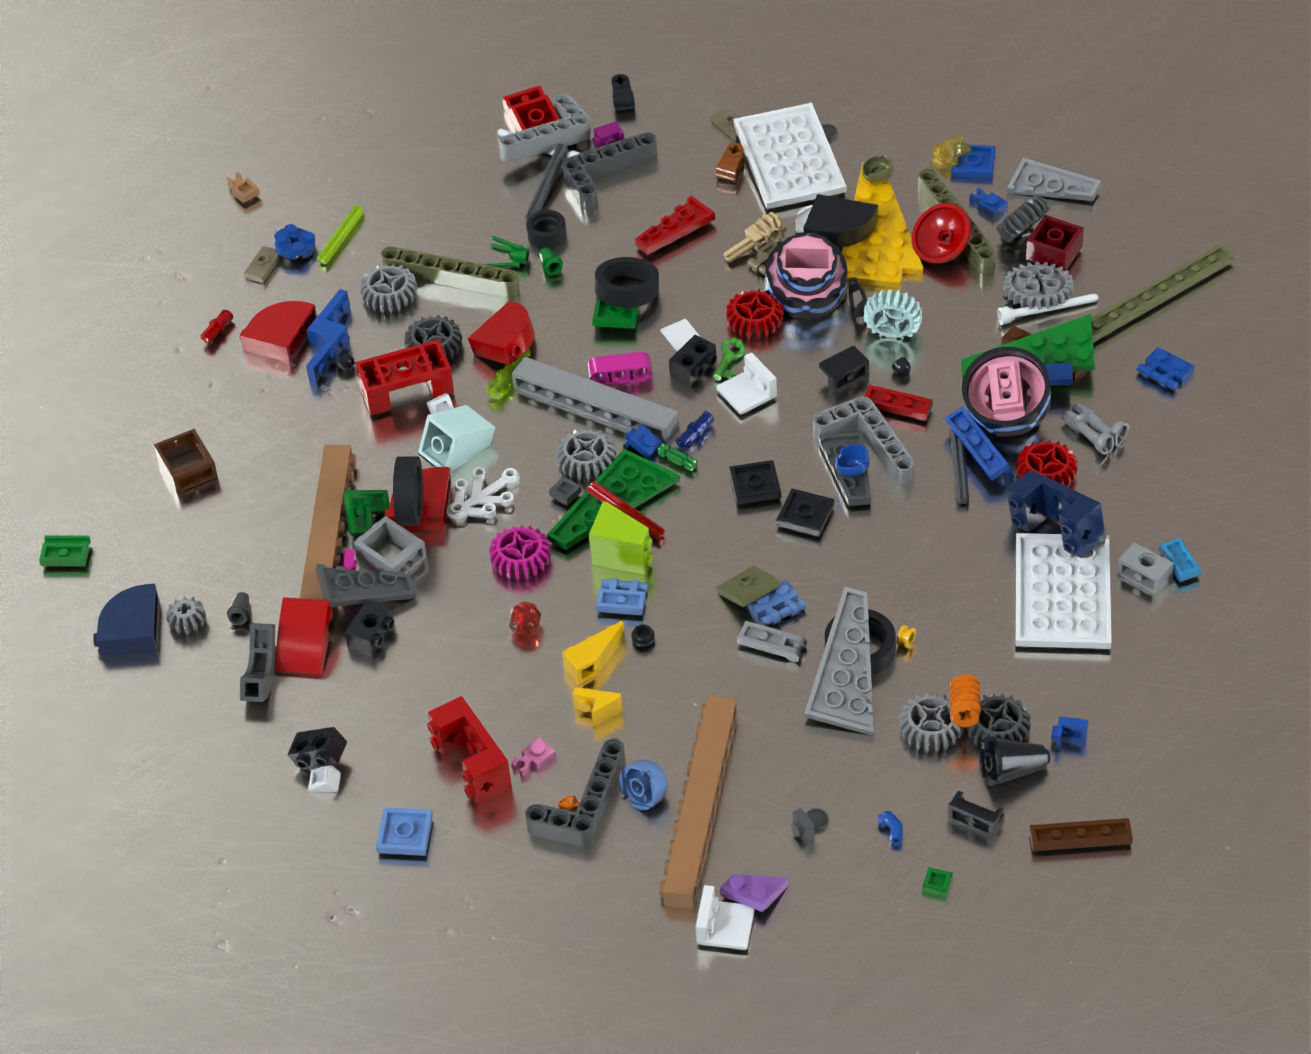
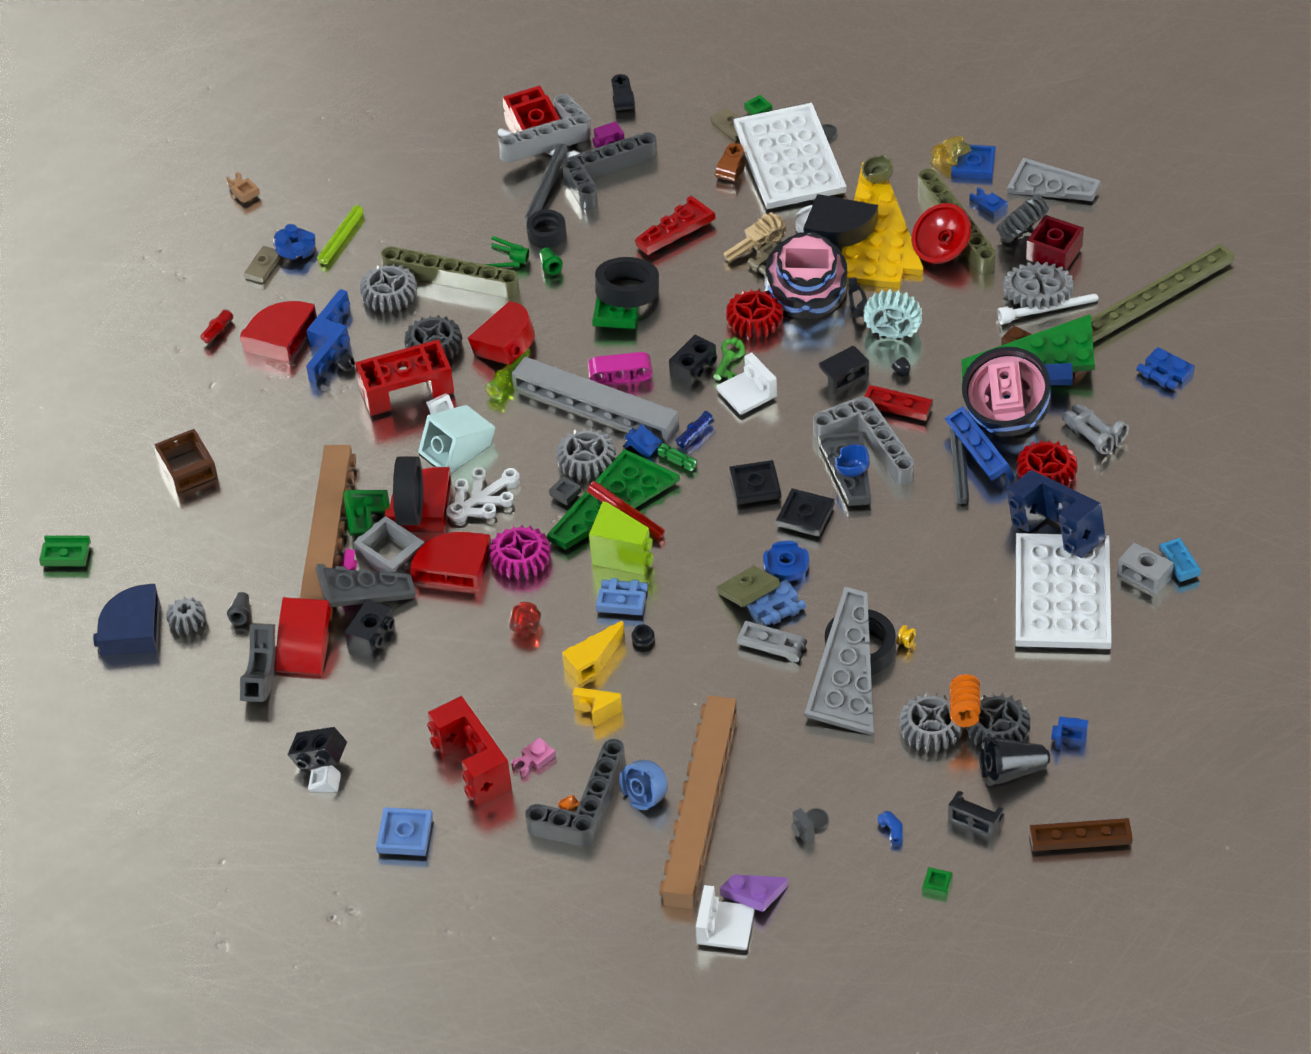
(452, 560): none -> red brick
(679, 333): white sticker -> none
(757, 105): none -> green plate
(797, 558): none -> blue plate

